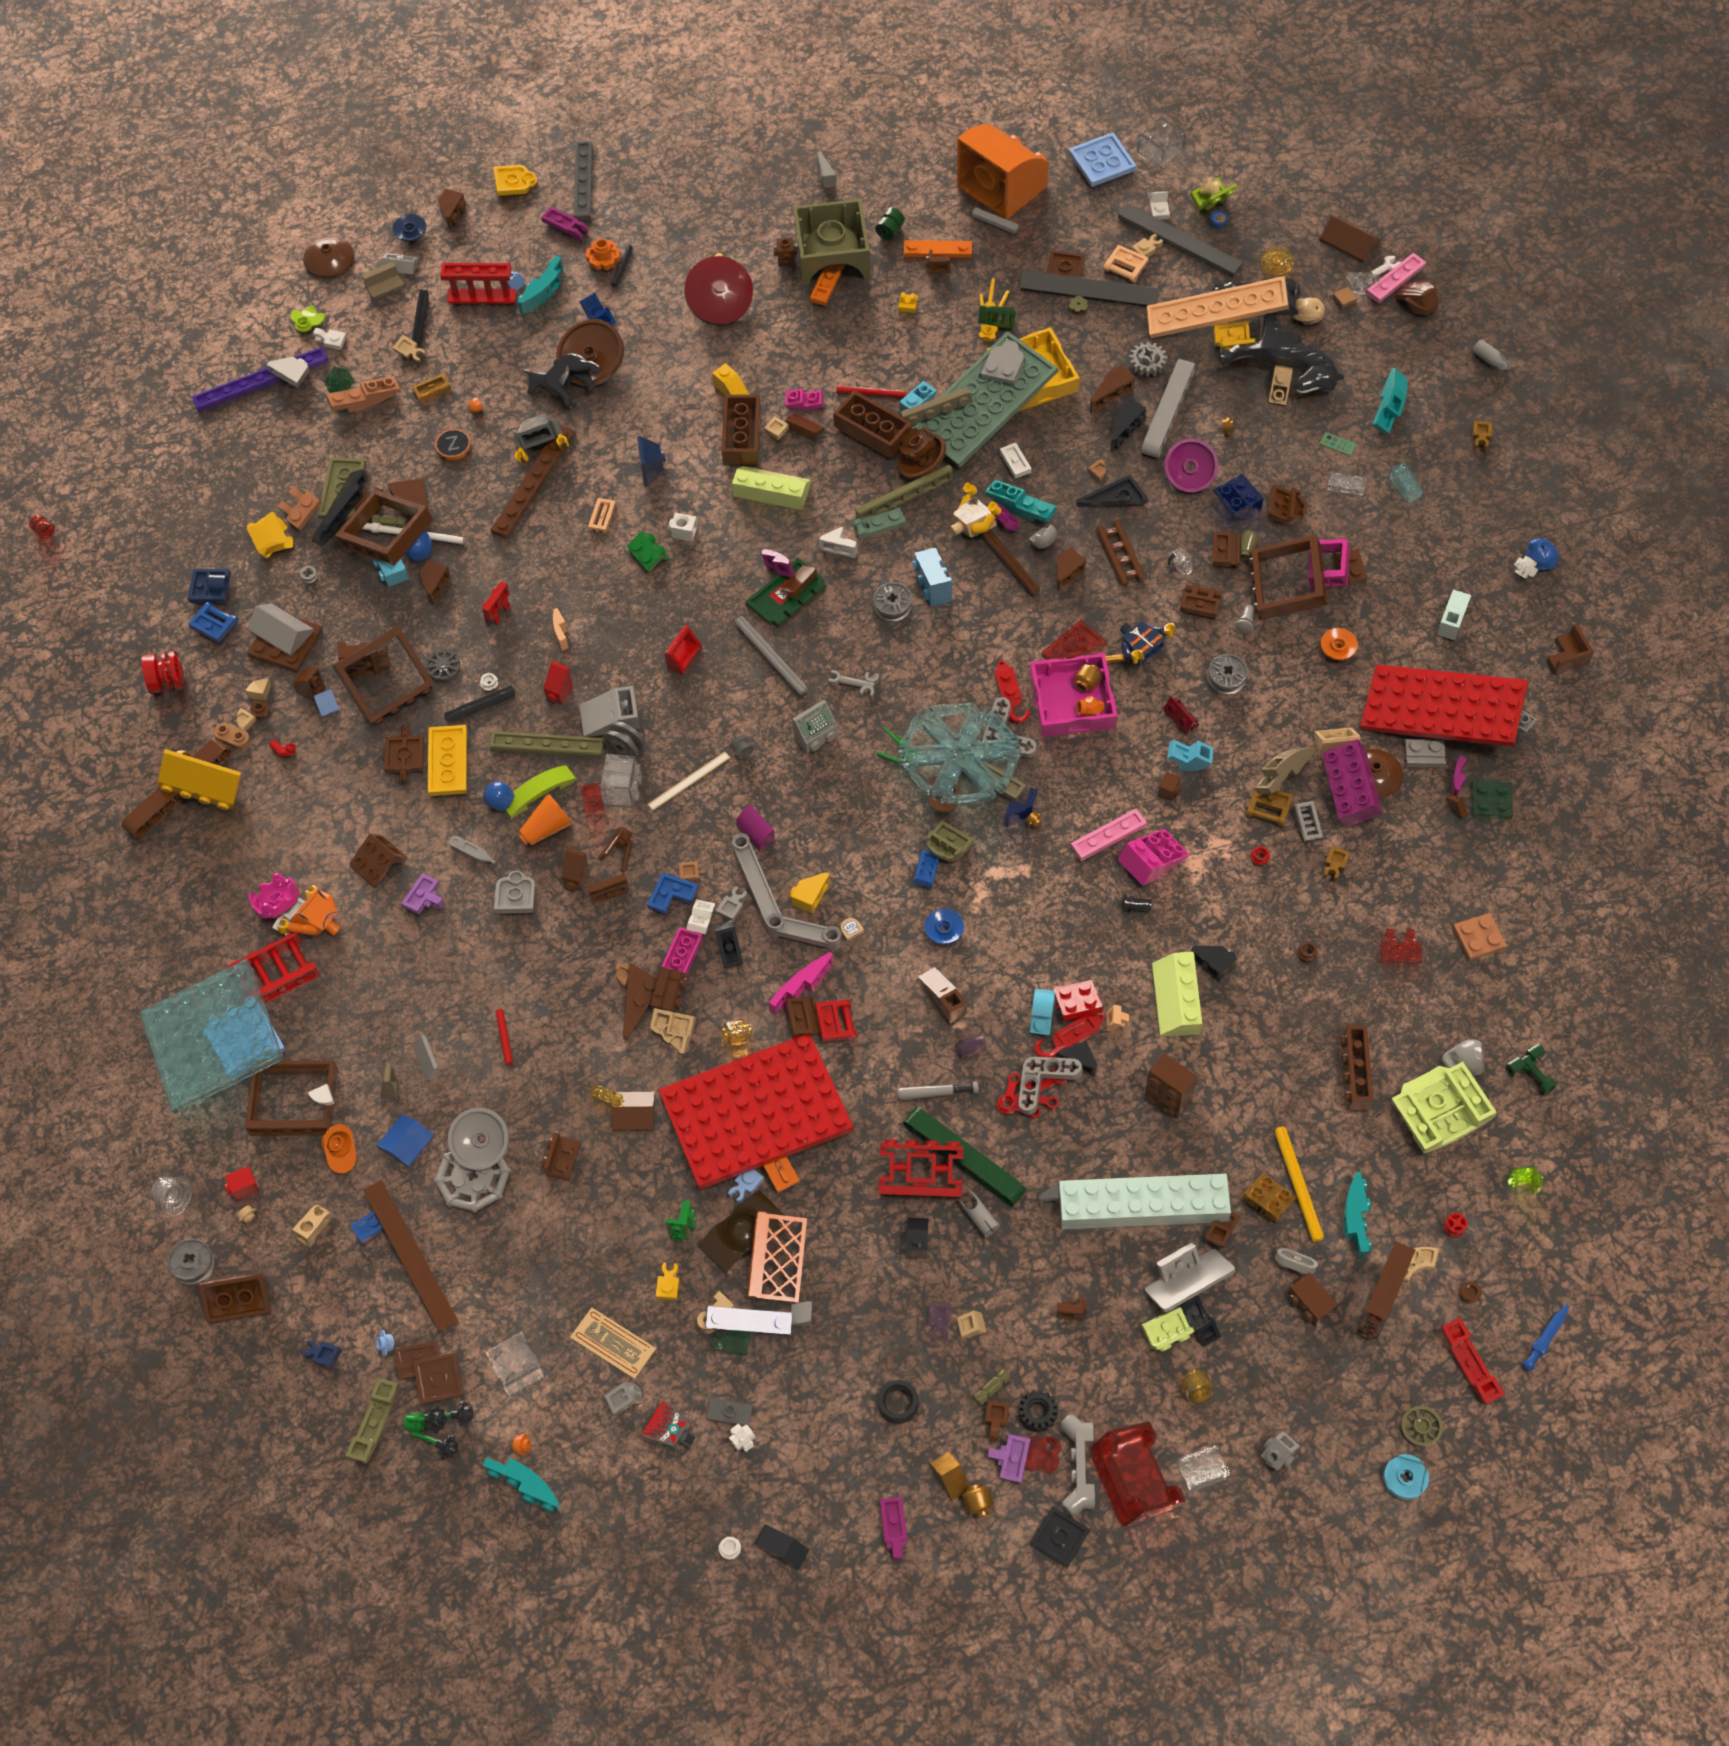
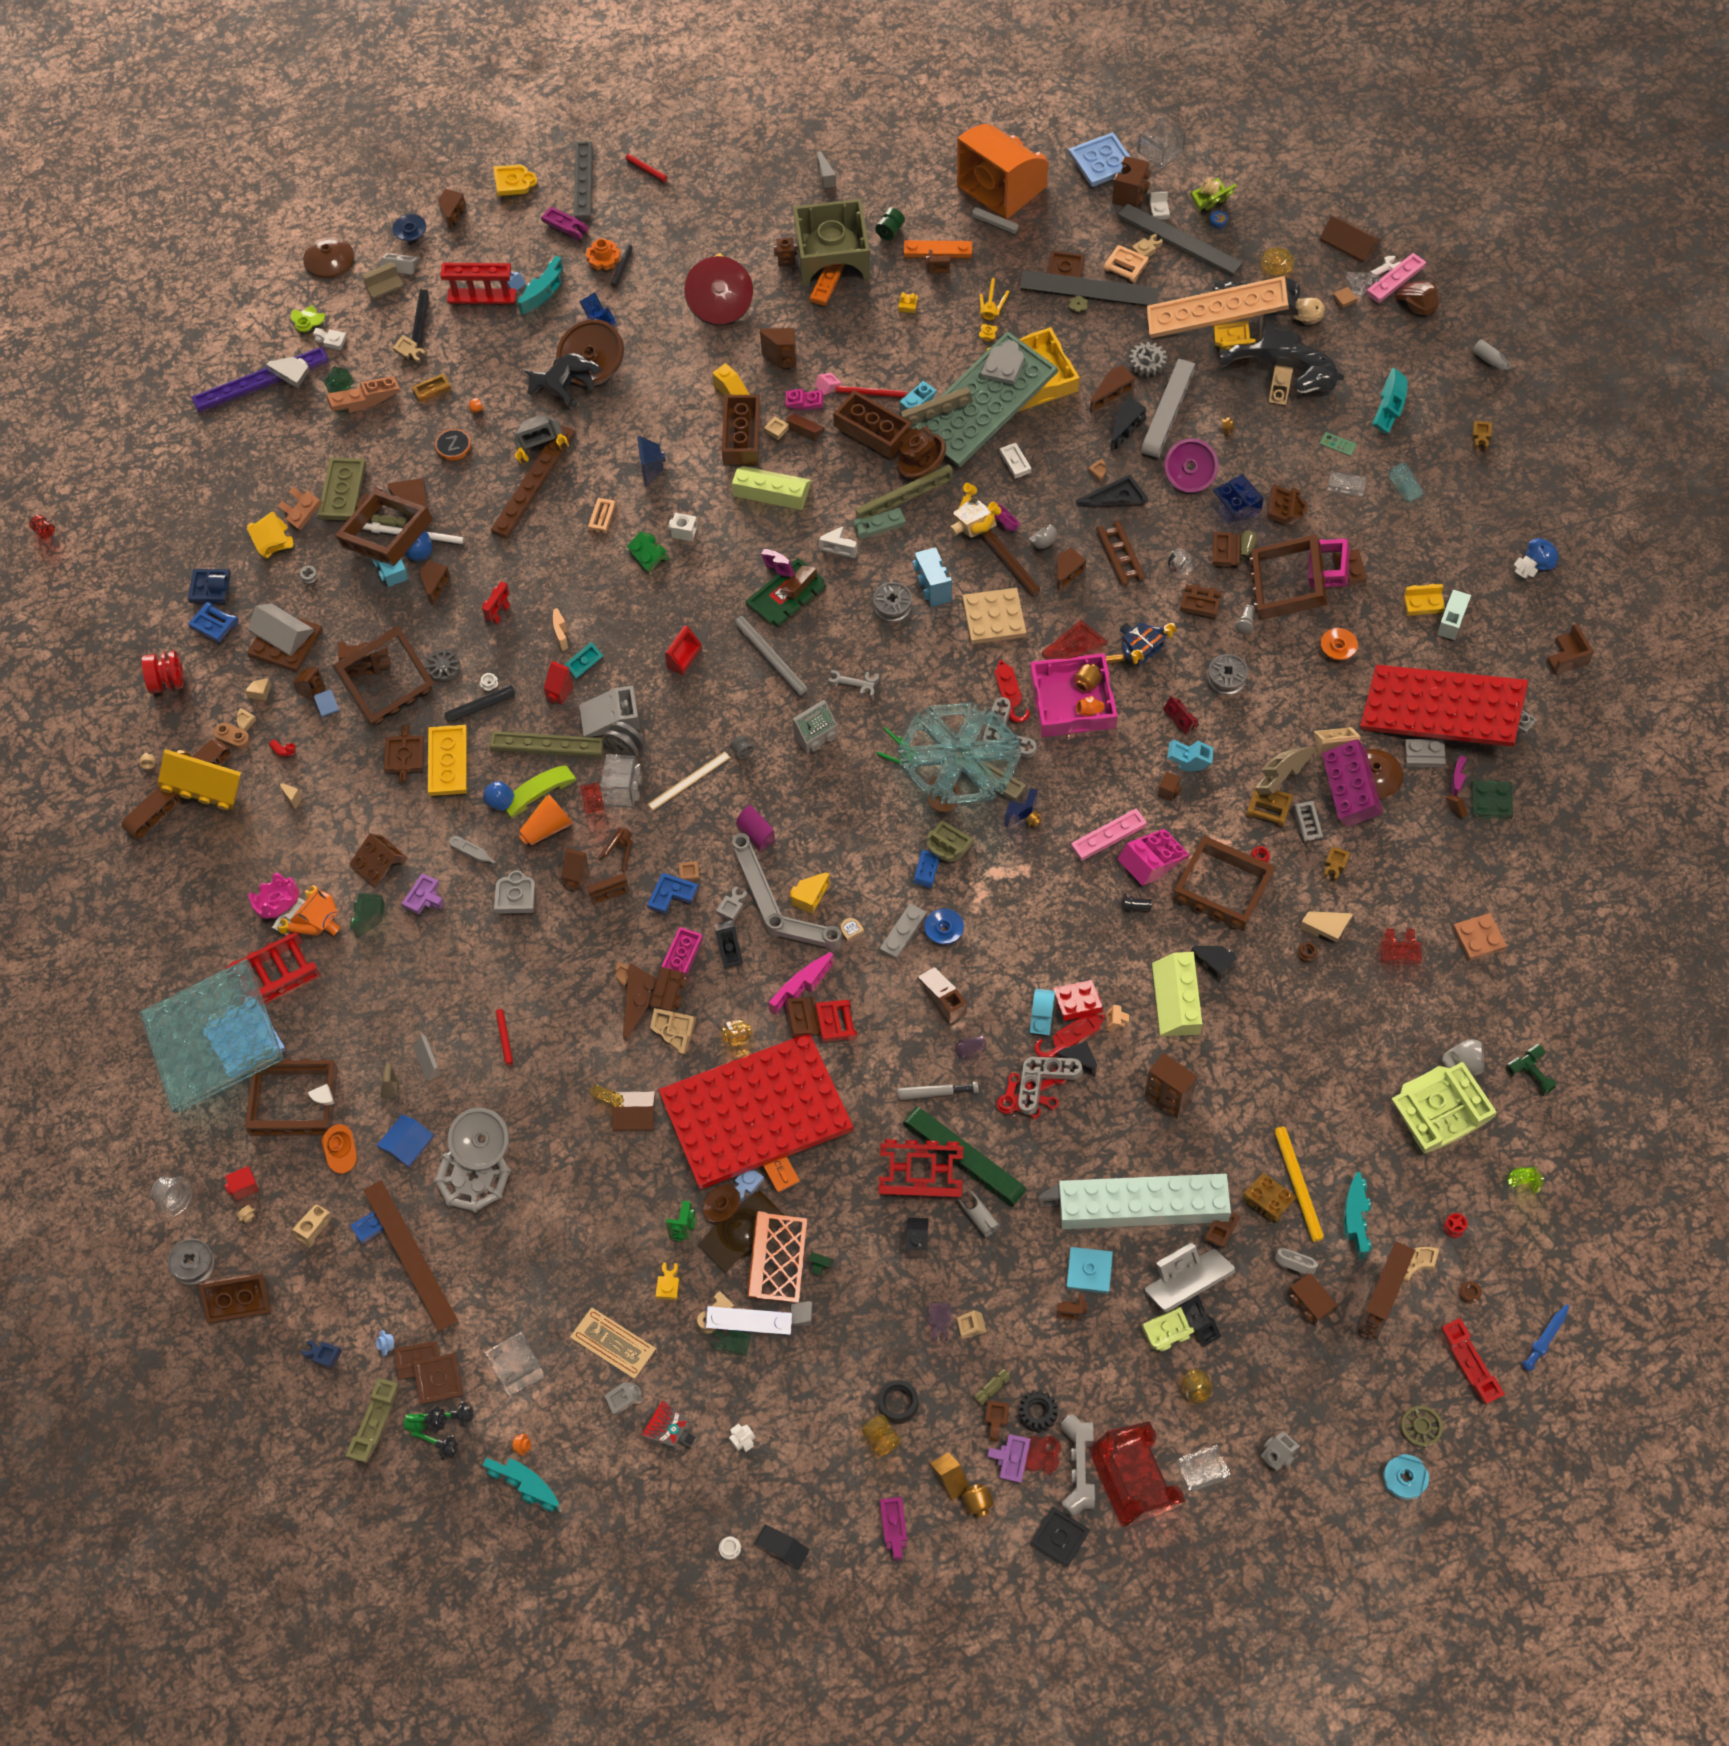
(147, 757): none -> tan hinge
(261, 713): reddish brown plate -> none
(291, 794): none -> tan slope
(341, 507): black wedge -> none
(368, 913): none -> clear green slope
(561, 1157): reddish brown bracket -> none
(583, 660): none -> teal slope
(646, 167): none -> red bar
(700, 916): white slope -> none
(721, 1203): none -> reddish brown dish
(729, 1412): dark grey plate -> none
(779, 346): none -> reddish brown slope
(820, 1262): none -> dark green tile
(827, 383): none -> bright pink slope
(883, 1437): none -> clear yellow wheel
(903, 931): none -> light grey plate
(994, 615): none -> tan plate
(996, 321): dark green slope -> none
(1019, 503): teal slope -> none
(1089, 1270): none -> medium azure plate
(1132, 183): none -> reddish brown piece
(1235, 858): none -> reddish brown window
(1326, 924): none -> tan slope
(1358, 1070): reddish brown brick -> none
(1424, 599): none -> yellow bracket

